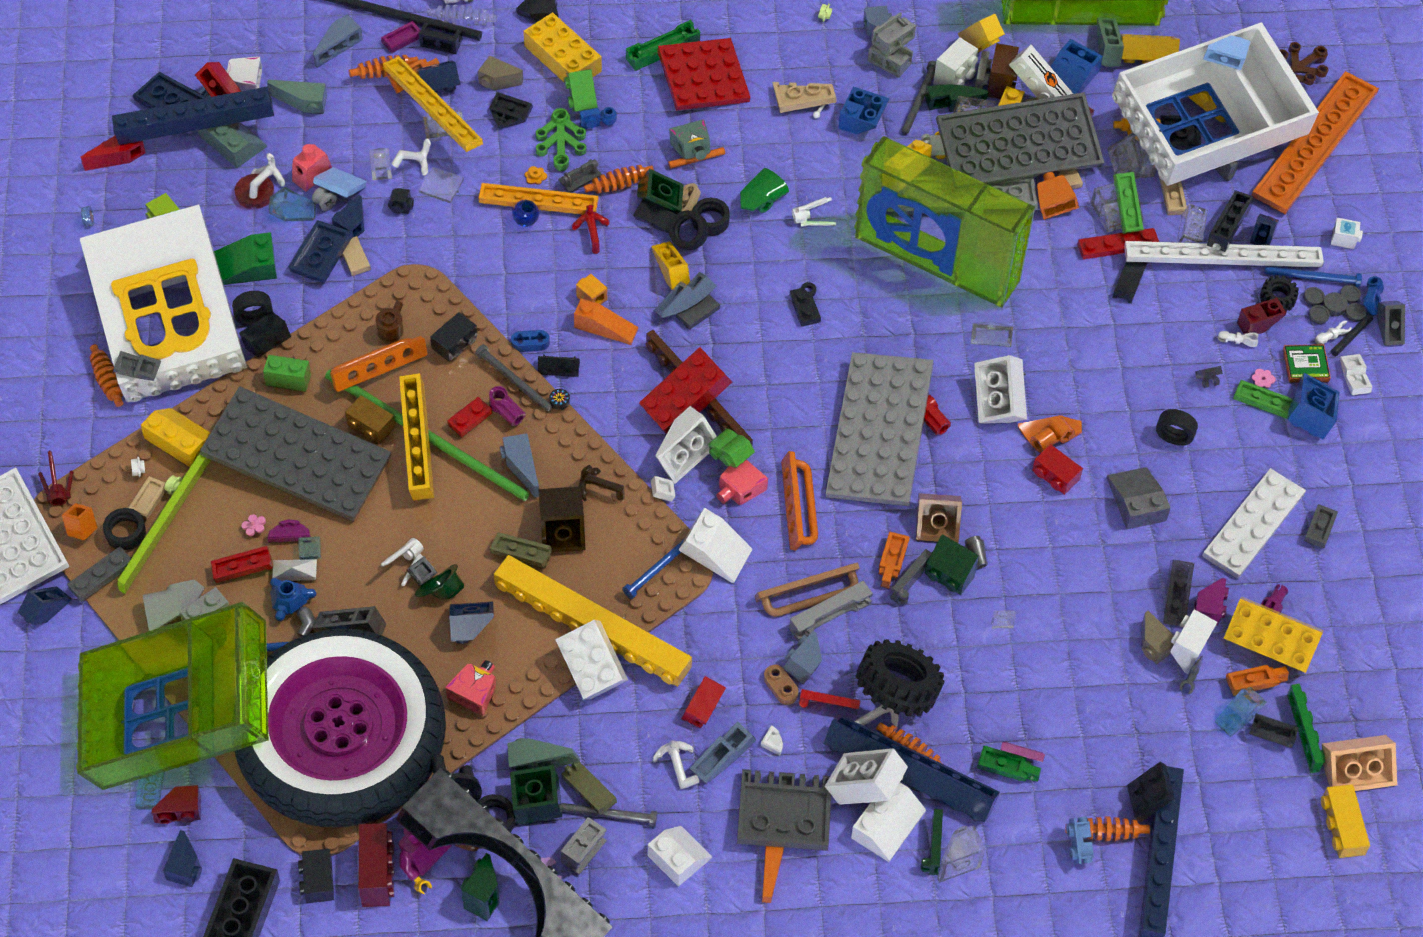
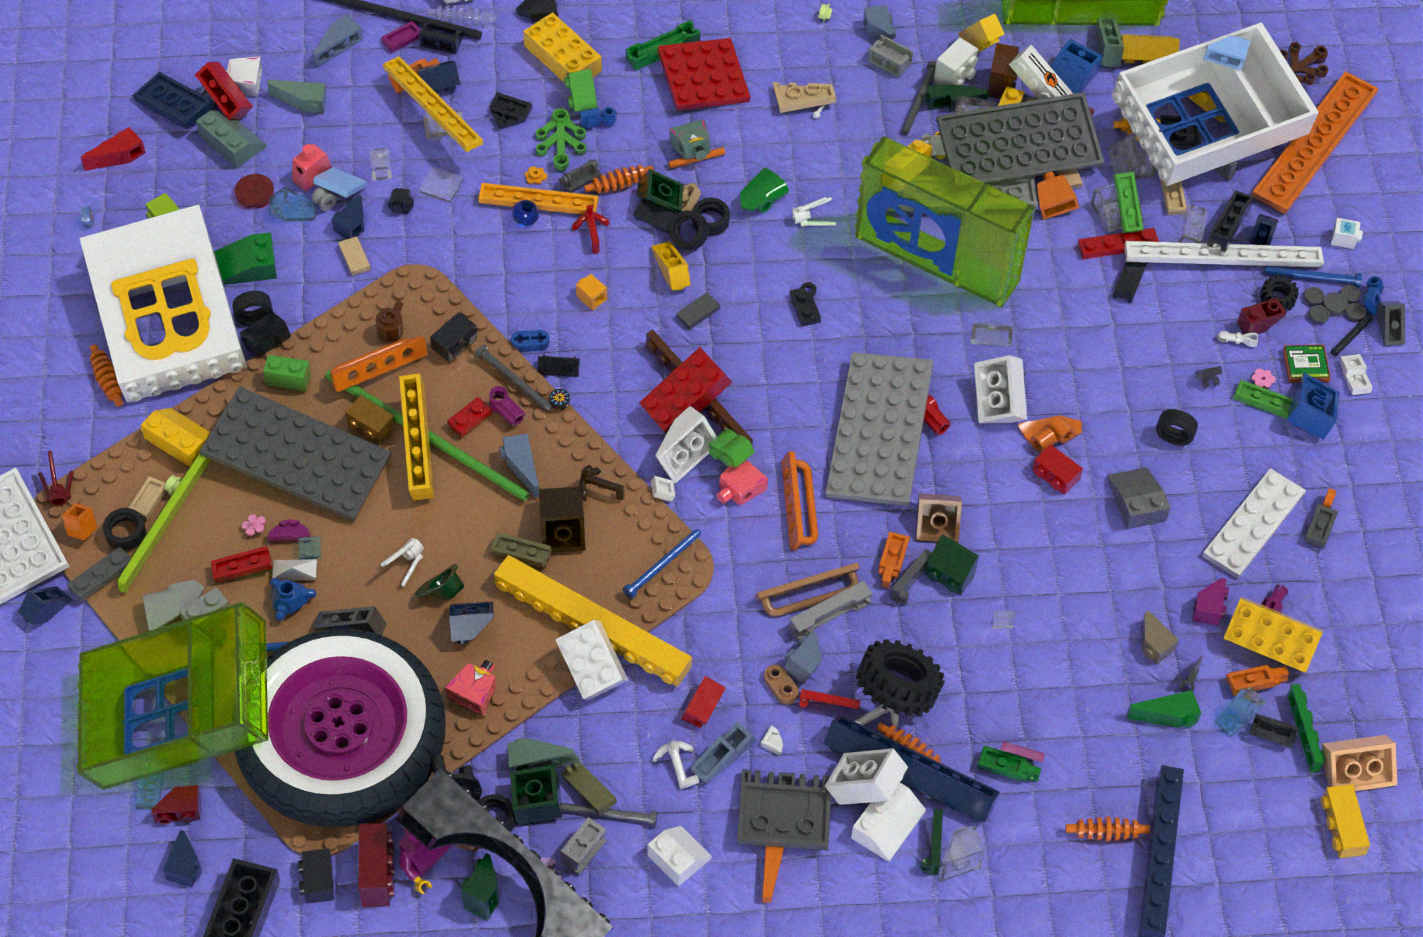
(137, 367): dark grey slope -> none
(137, 467): white plate -> none
(192, 115): dark blue brick -> none
(264, 172): white piece -> none
(307, 619): flat silver arm -> none
(320, 251): dark blue plate -> none
(377, 67): orange piece -> none
(418, 156): white piece -> none
(421, 571): black tile -> none
(499, 74): dark tan slope -> none
(603, 322): orange slope -> none
(685, 296): sand blue slope -> none
(716, 546): white slope -> none
(861, 111): blue slope -> none
(893, 34): light grey hinge -> none
(977, 546): flat silver cone -> none
(985, 65): light grey plate -> none
(1079, 848): medium blue hinge -> none
(1150, 791): black plate -> none
(1170, 710): none -> green slope
(1177, 591): clear smoke slope -> none
(1192, 639): white slope -> none
(1329, 498): none -> orange tile
(1332, 333): white piece -> none

